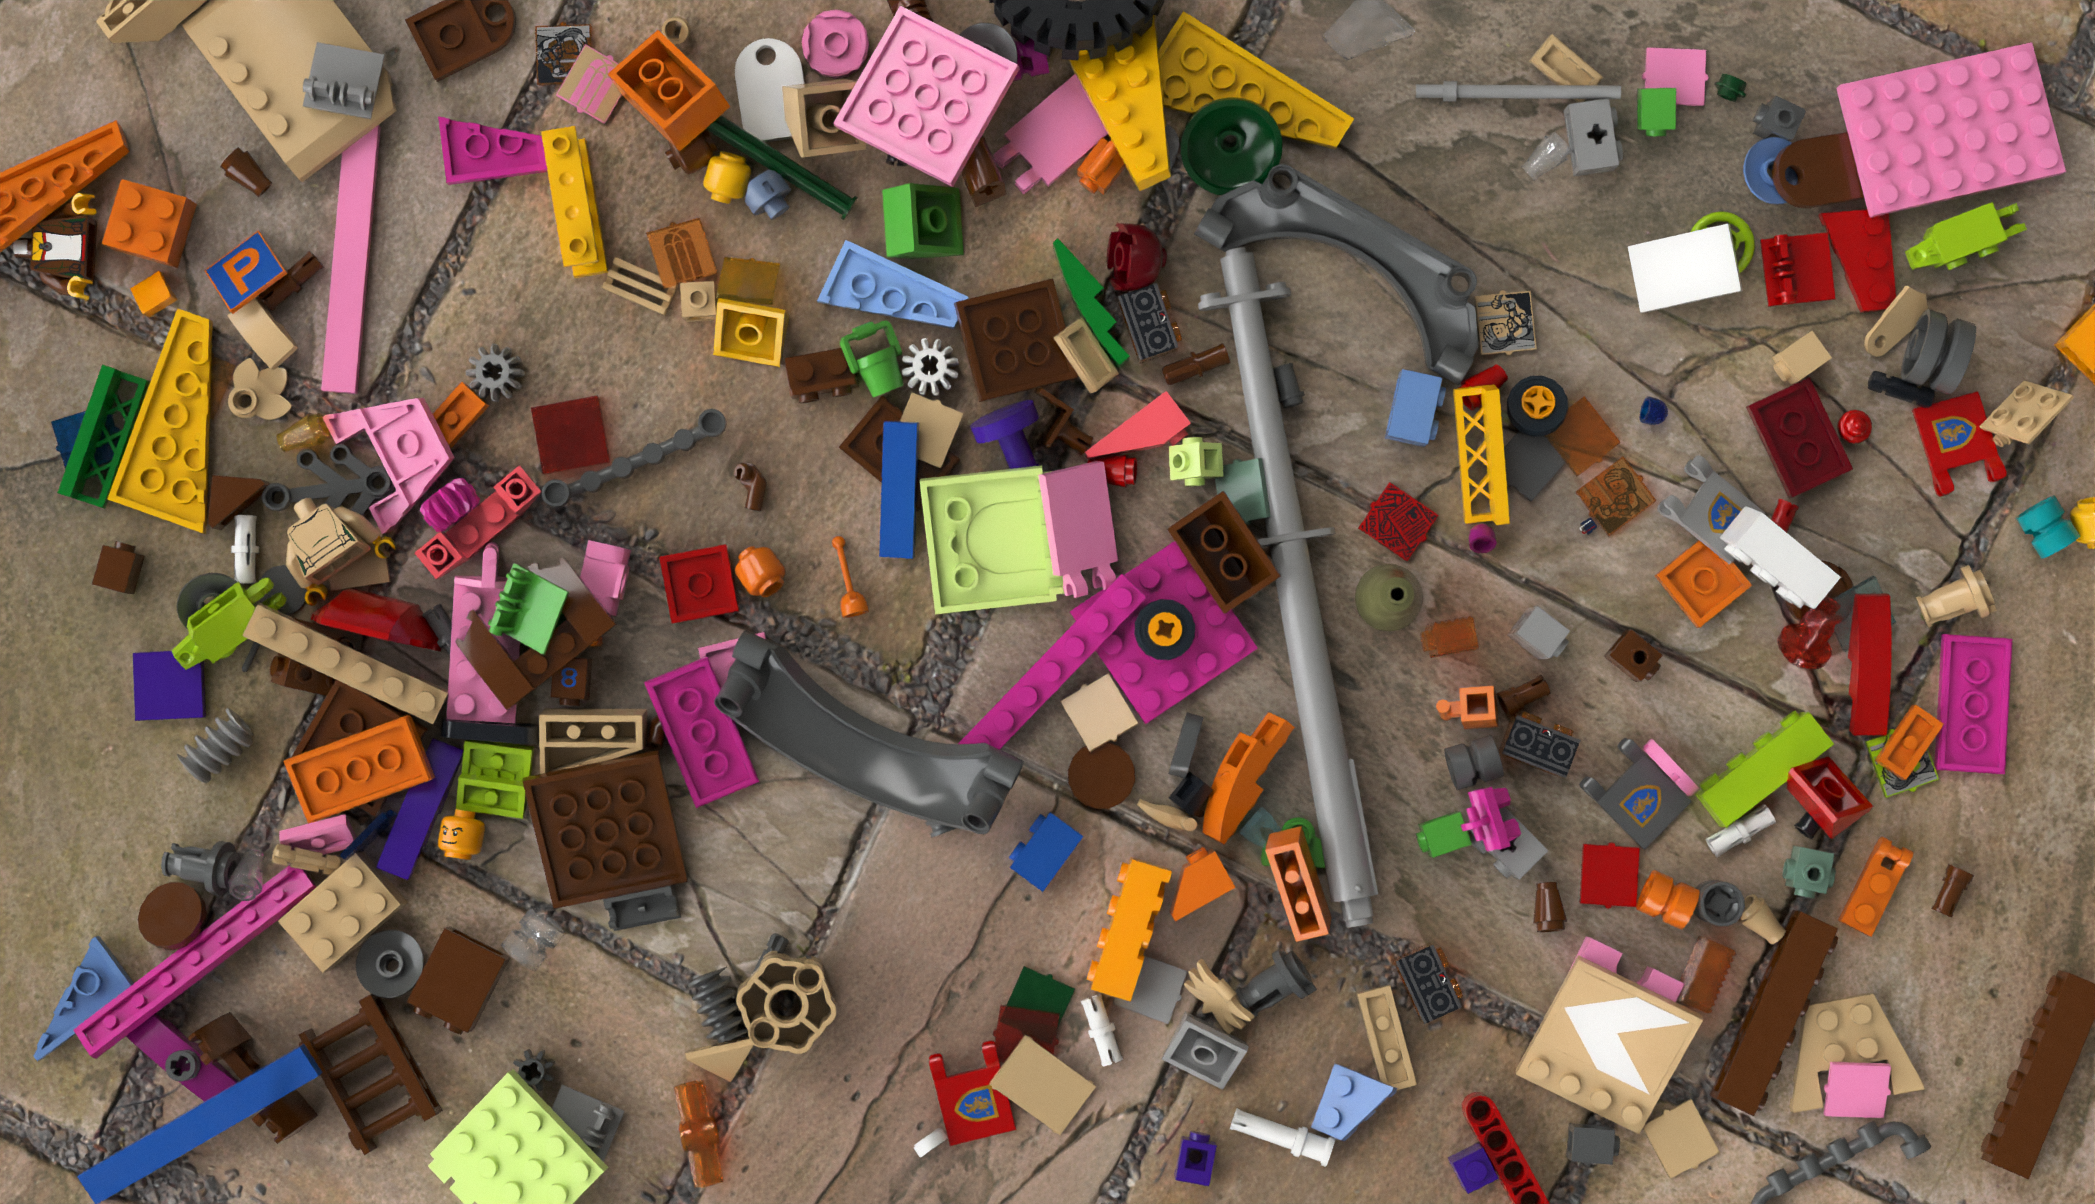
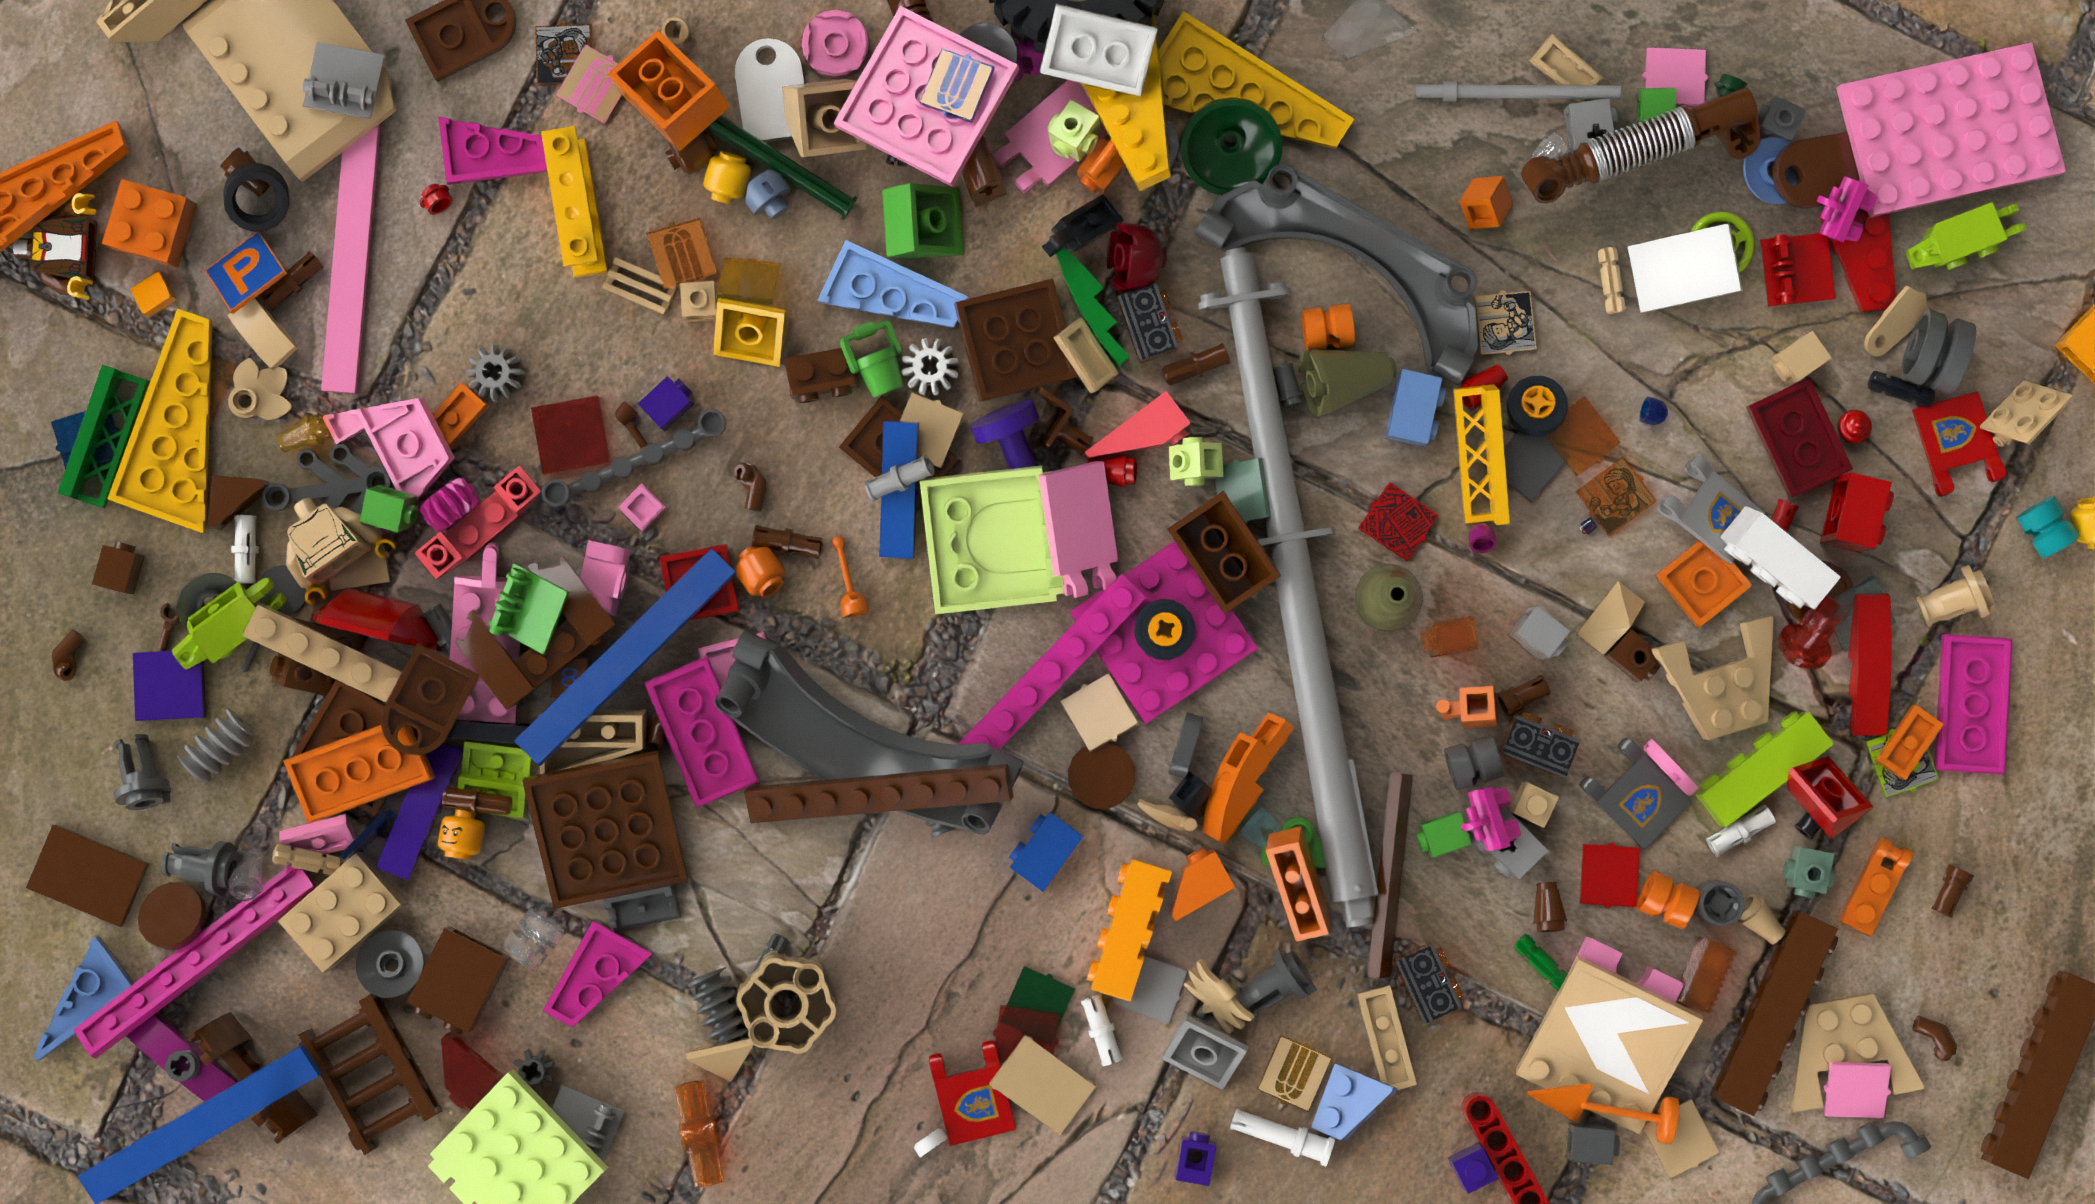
(64, 657): none -> reddish brown arm
(87, 875): none -> reddish brown tile
(140, 788): none -> dark grey piece
(167, 627): none -> reddish brown hand
(256, 222): none -> black tyre
(389, 508): none -> bright green brick
(428, 698): none -> reddish brown tile
(436, 198): none -> red plate
(466, 1072): none -> clear red slope
(476, 801): none -> reddish brown axle
(594, 972): none -> dark pink wing
(625, 414): none -> reddish brown hand
(625, 657): none -> blue tile
(642, 507): none -> bright pink tile
(667, 402): none -> dark purple brick
(787, 542): none -> reddish brown pin
(879, 793): none -> reddish brown plate
(899, 478): none -> light grey pin
(957, 85): none -> piece
(1074, 131): none -> yellowish green brick
(1083, 226): none -> black hinge
(1098, 50): none -> white tile
(1294, 1073): none -> piece
(1328, 327): none -> orange wheel
(1342, 377): none -> olive cone
(1389, 875): none -> reddish brown tile
(1486, 202): none -> orange panel
(1533, 804): none -> tan brick
(1540, 961): none -> green axle
(1573, 1099): none -> orange piece
(1611, 280): none -> tan axle
(1611, 618): none -> tan slope
(1624, 148): none -> reddish brown piece
(1726, 695): none -> tan wing
(1842, 208): none -> dark pink hips
(1857, 512): none -> red brick
(1940, 1035): none -> reddish brown arm

